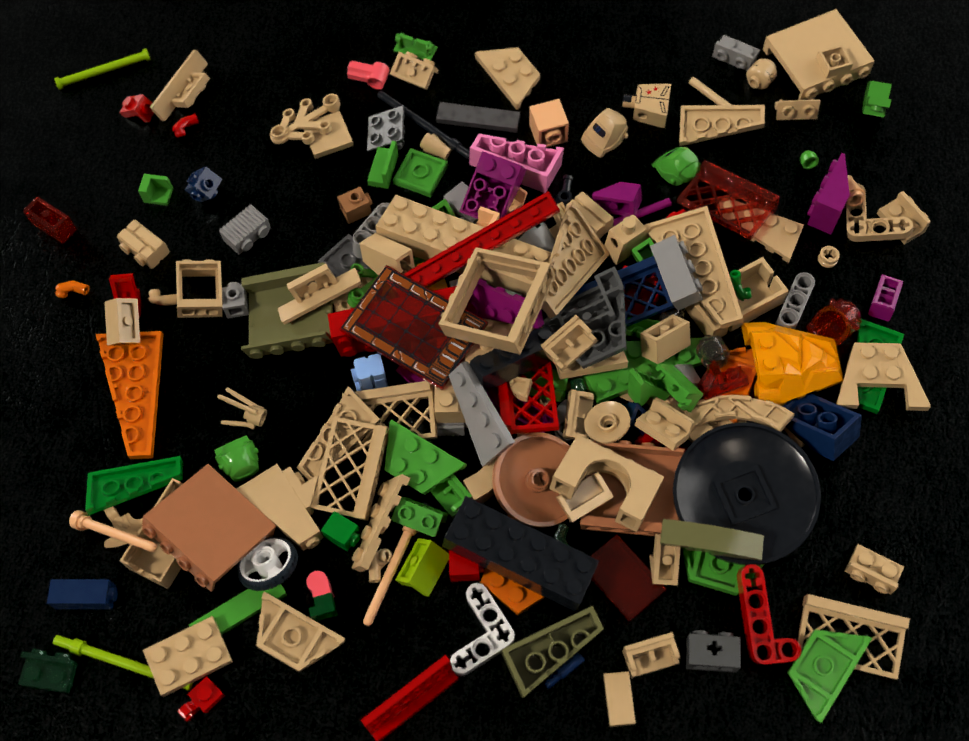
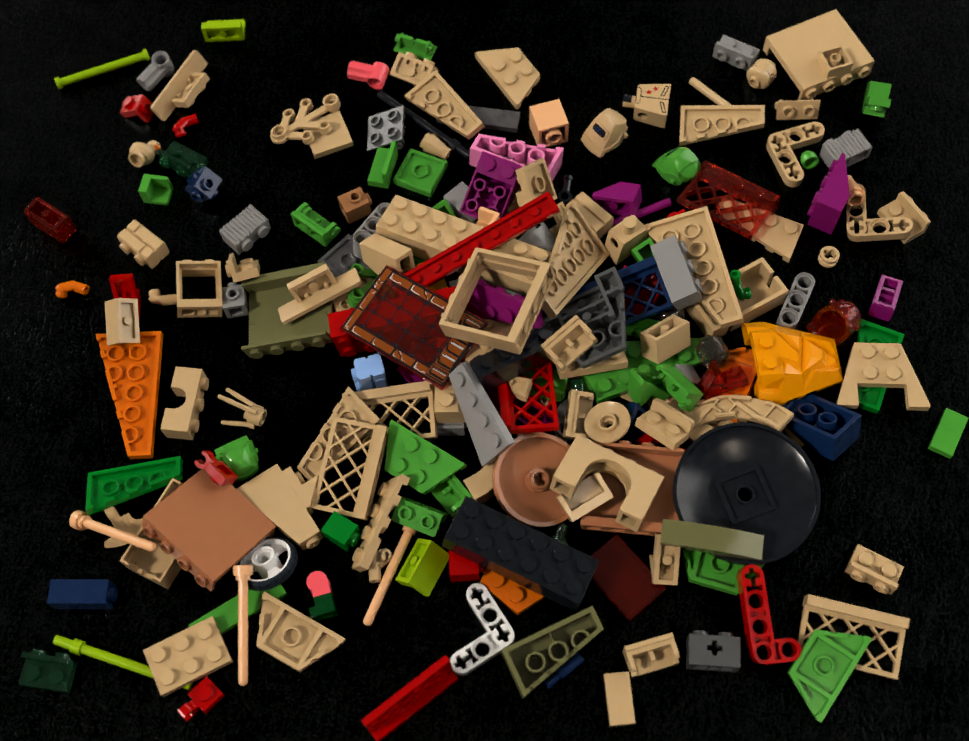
(143, 154): none -> tan animal
(156, 71): none -> light grey piece
(181, 159): none -> clear green bracket
(184, 421): none -> tan arch
(218, 470): none -> red plate
(223, 30): none -> lime panel
(242, 575): none -> light nougat piece
(243, 271): none -> tan bracket
(314, 224): none -> bright green hinge
(444, 104): none -> tan wing
(534, 181): none -> tan plate
(786, 147): none -> tan beam
(850, 143): none -> light grey brick
(948, 433): none -> bright green tile

